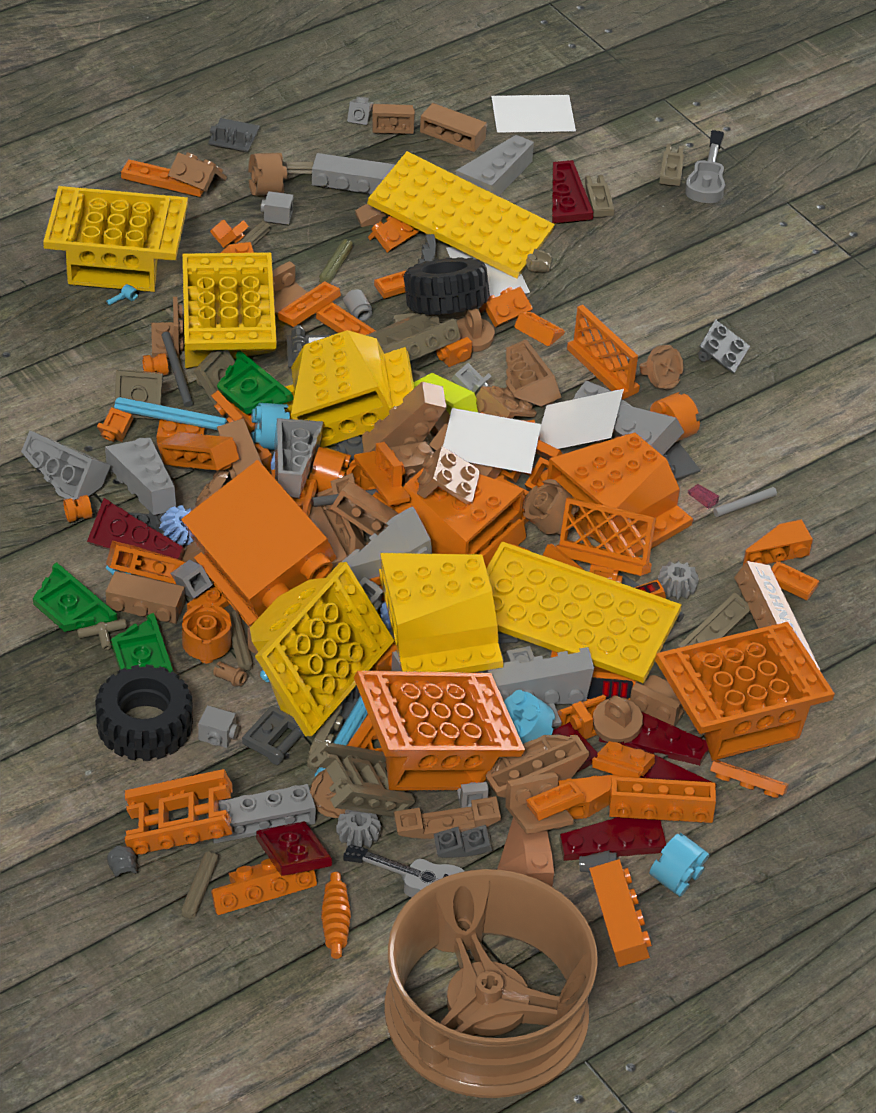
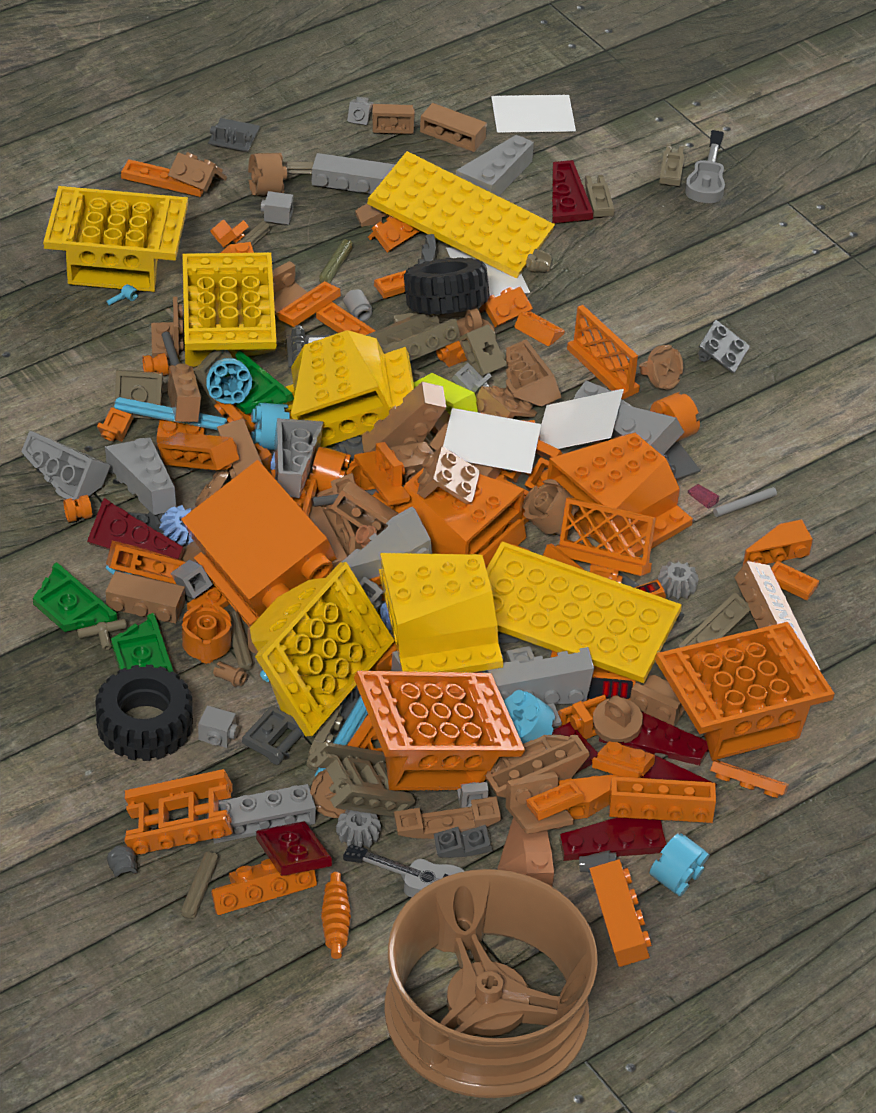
(183, 393): none -> medium nougat brick
(231, 388): none -> medium azure piece
(363, 534): none -> nougat plate
(473, 346): none -> dark tan brick

